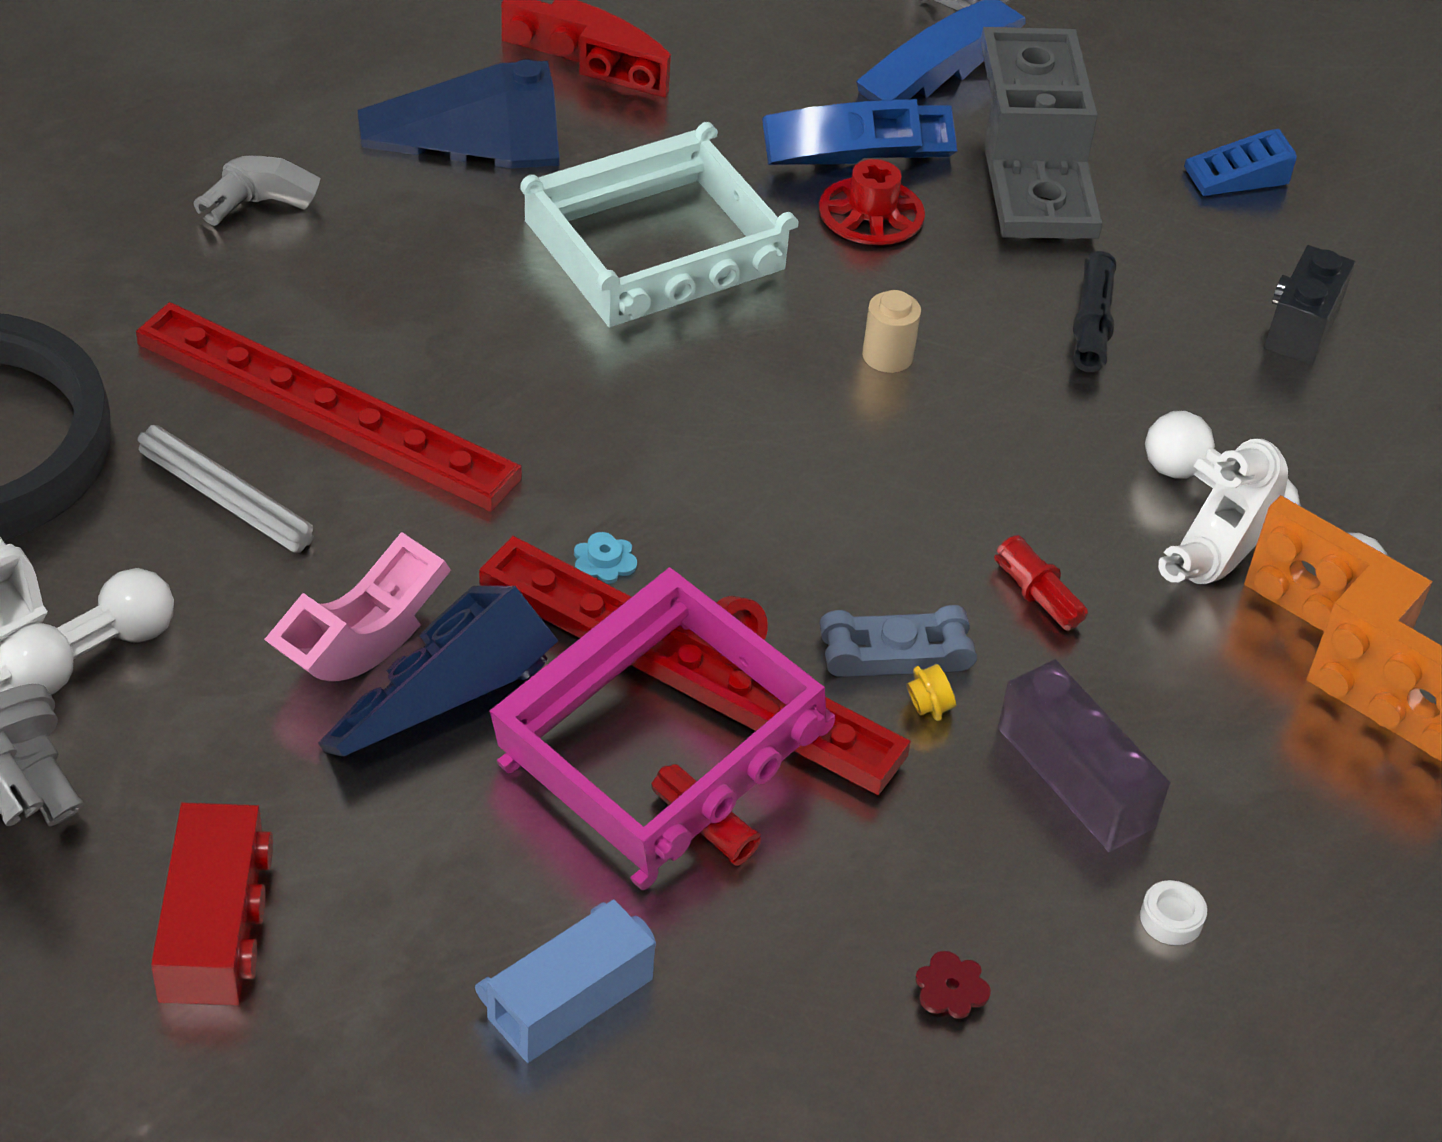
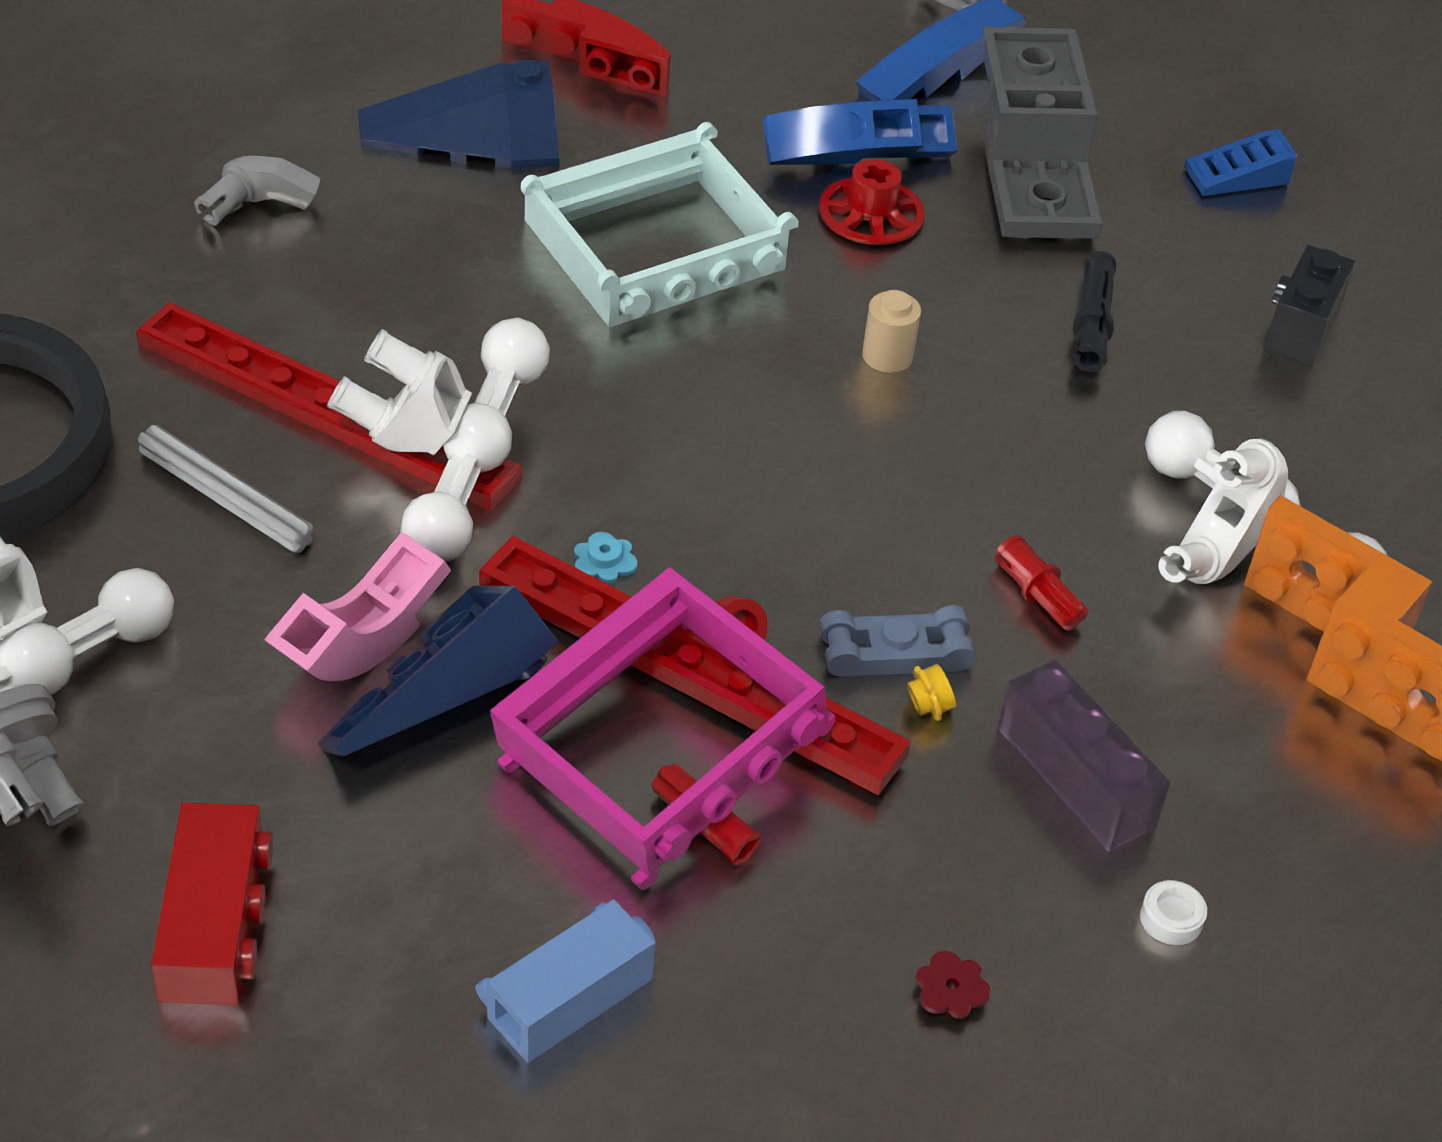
(436, 414): none -> white connector

